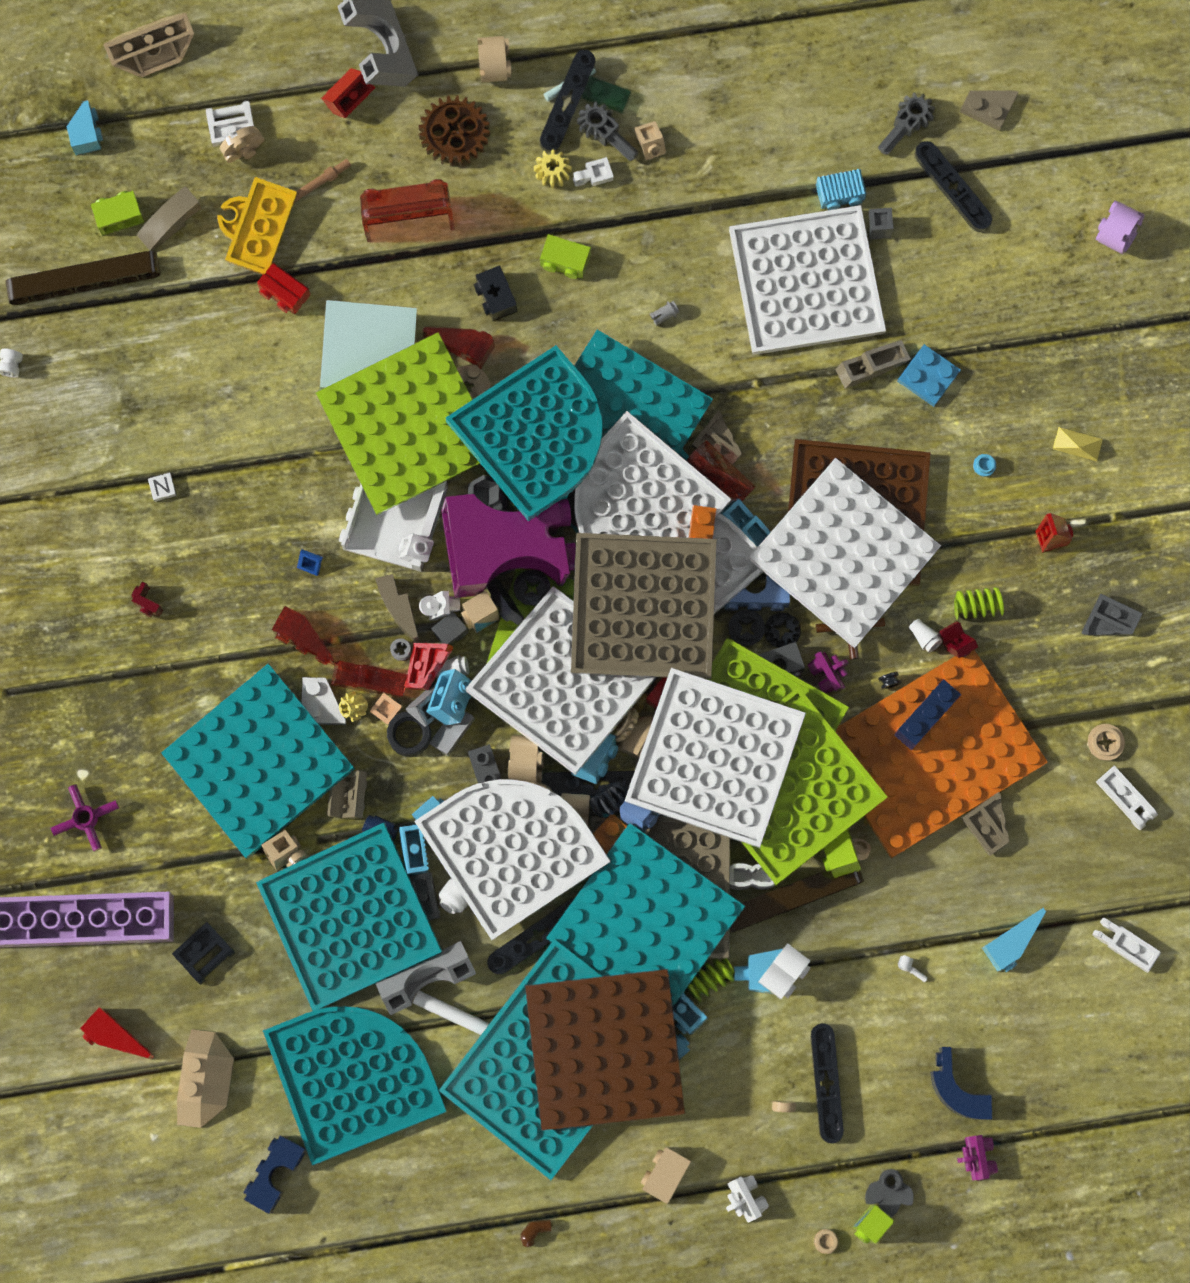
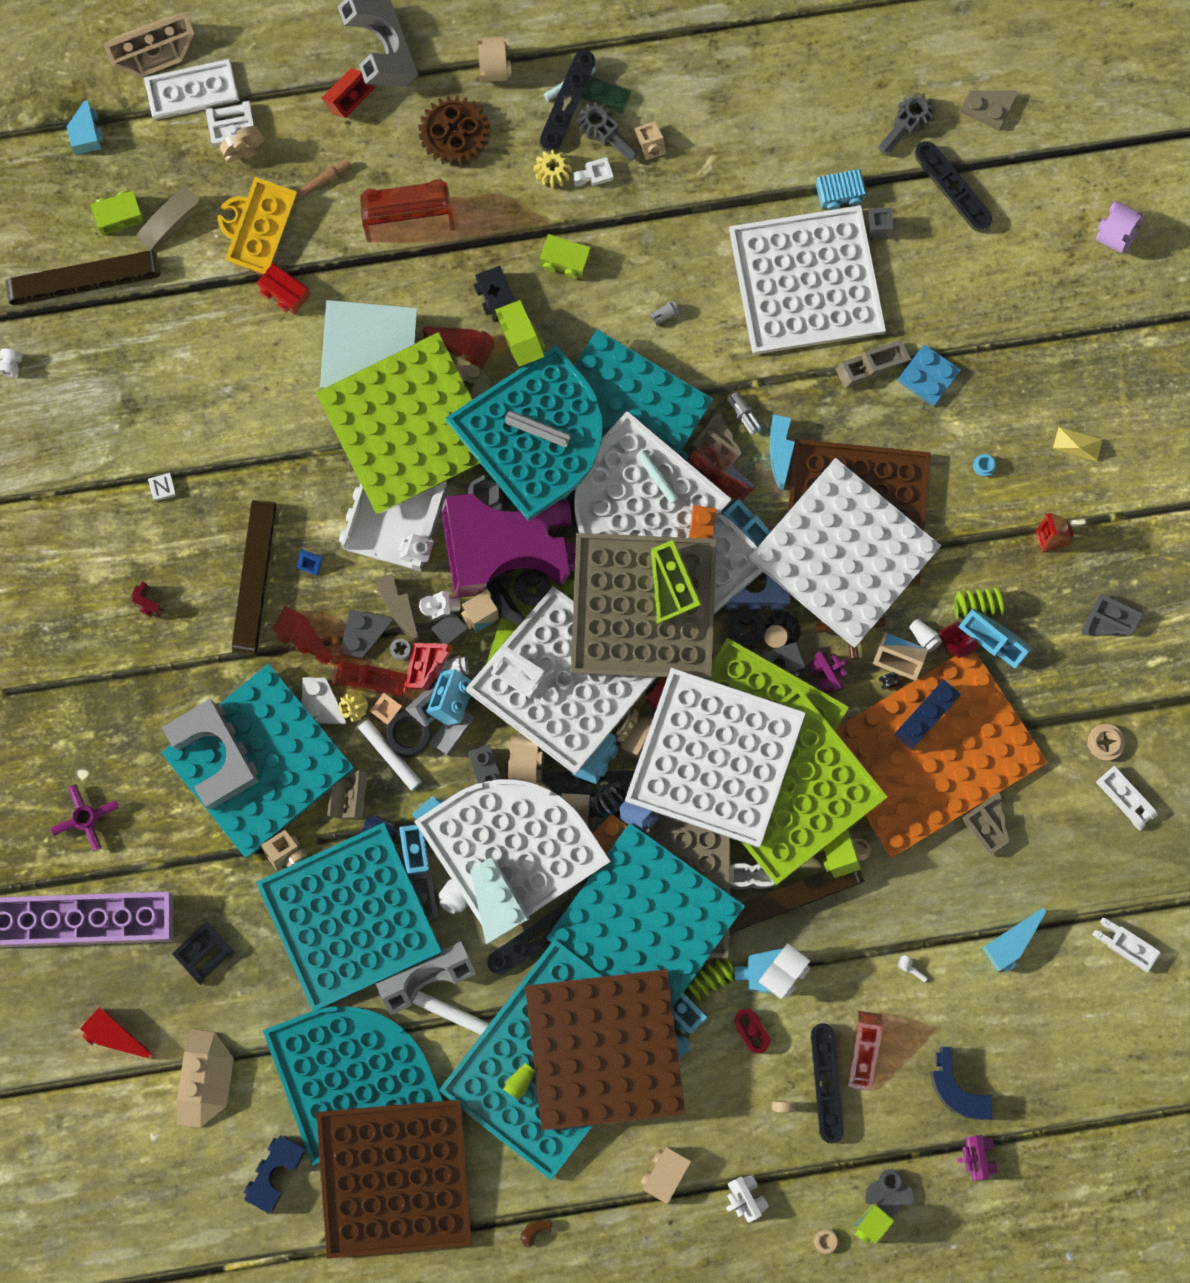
(191, 89): none -> white tile
(236, 772): none -> light grey arch
(254, 577): none -> dark brown beam
(362, 633): none -> dark grey wing
(390, 755): none -> white piece
(393, 1178): none -> reddish brown plate
(496, 901): none -> light aqua wedge
(518, 672): none -> white hinge
(519, 1081): none -> lime cone
(520, 335): none -> lime wedge
(537, 428): none -> light grey axle
(657, 477): none -> light aqua piece
(672, 583): none -> lime wedge
(744, 413): none -> light grey axle
(752, 1031): none -> dark red plate
(775, 637): none -> tan tile
(780, 449): none -> medium azure slope
(865, 1050): none -> clear red slope
(900, 656): none -> tan brick
(995, 638): none -> medium azure slope

